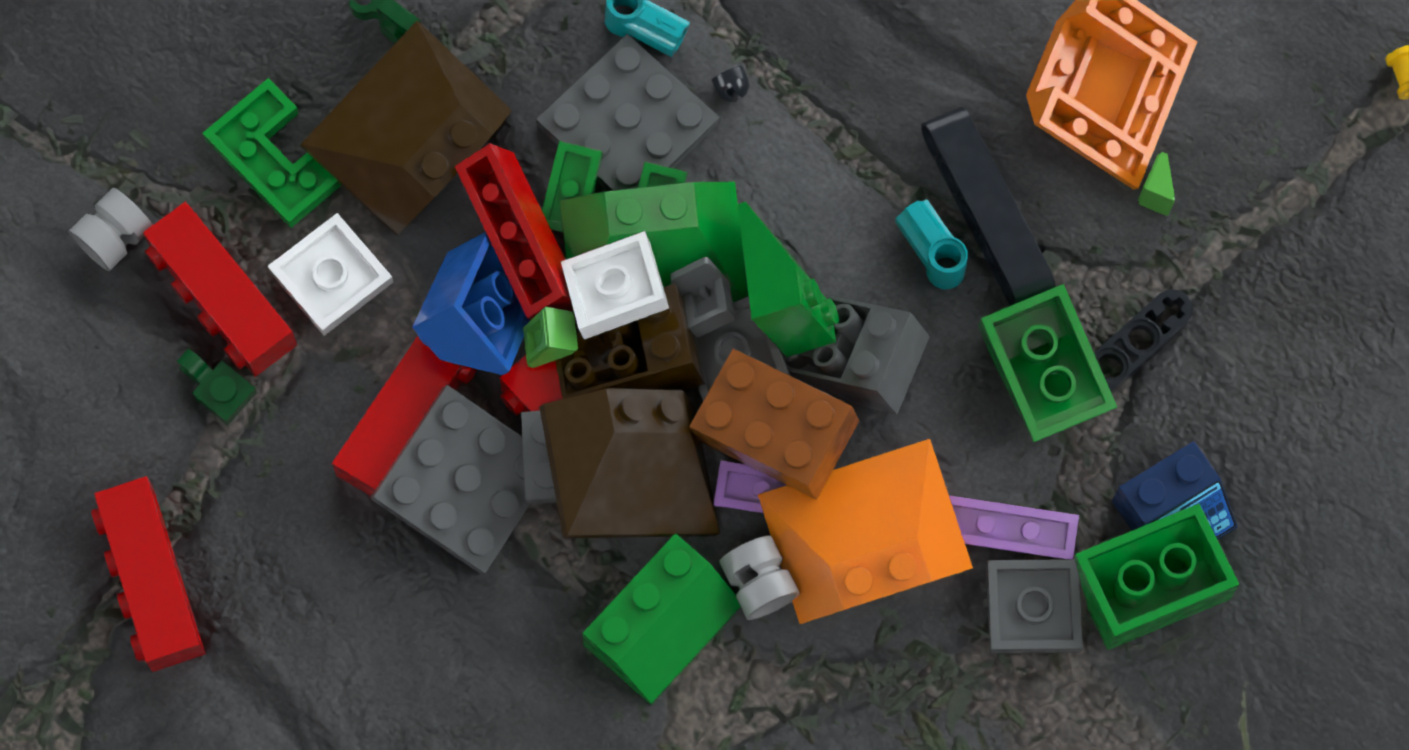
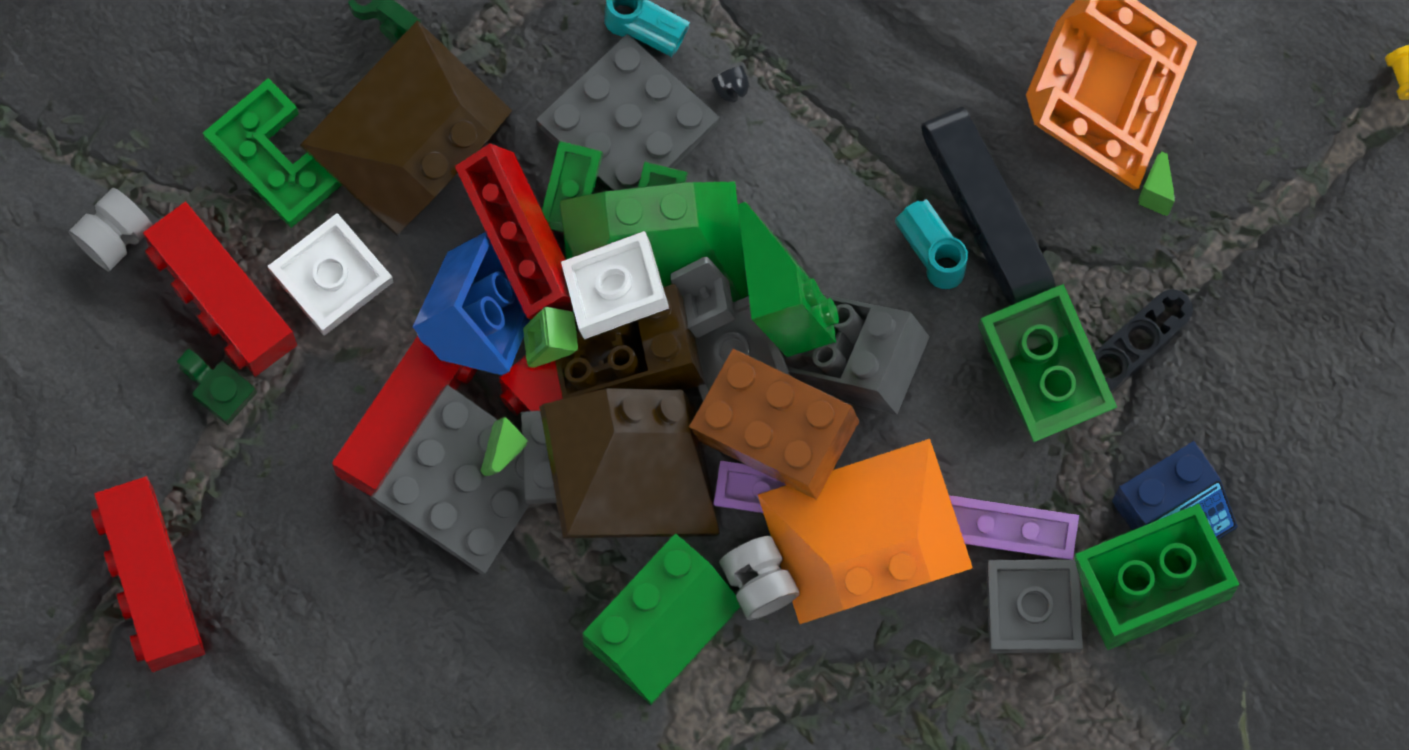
(502, 447): none -> bright green slope

